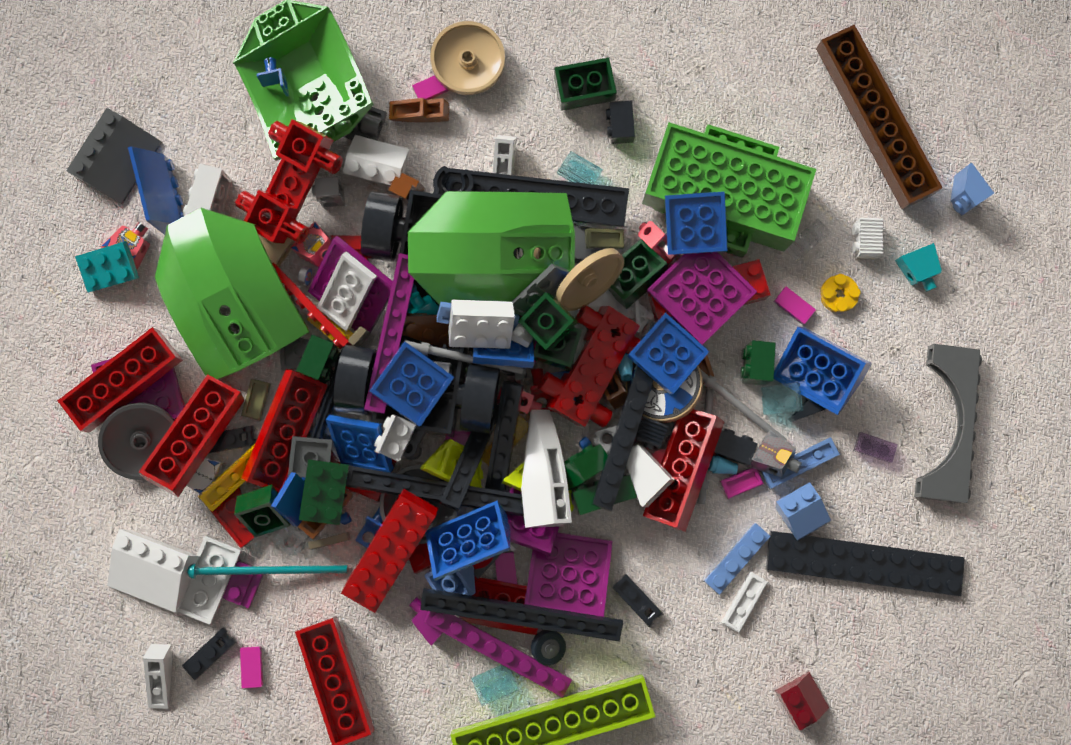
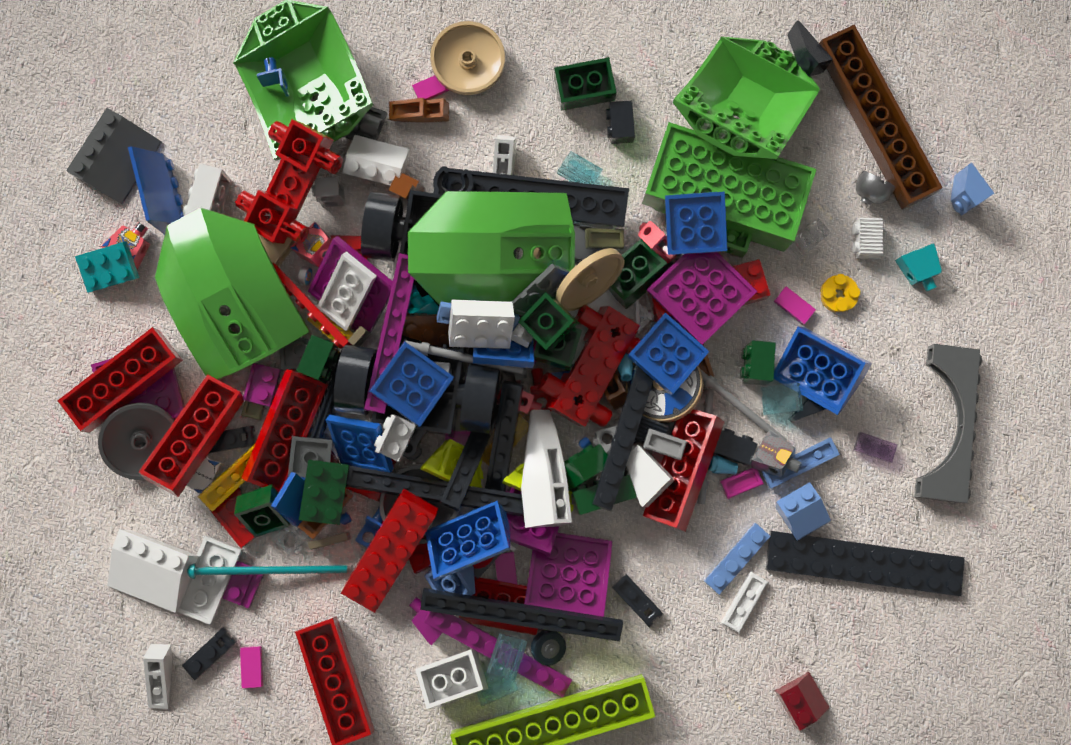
(262, 384): none -> magenta plate
(451, 679): none -> white brick
(506, 656): none -> clear light blue plate
(664, 444): none -> light grey tile
(756, 85): none -> bright green wedge
(808, 51): none -> black slope
(873, 189): none -> flat silver cylinder

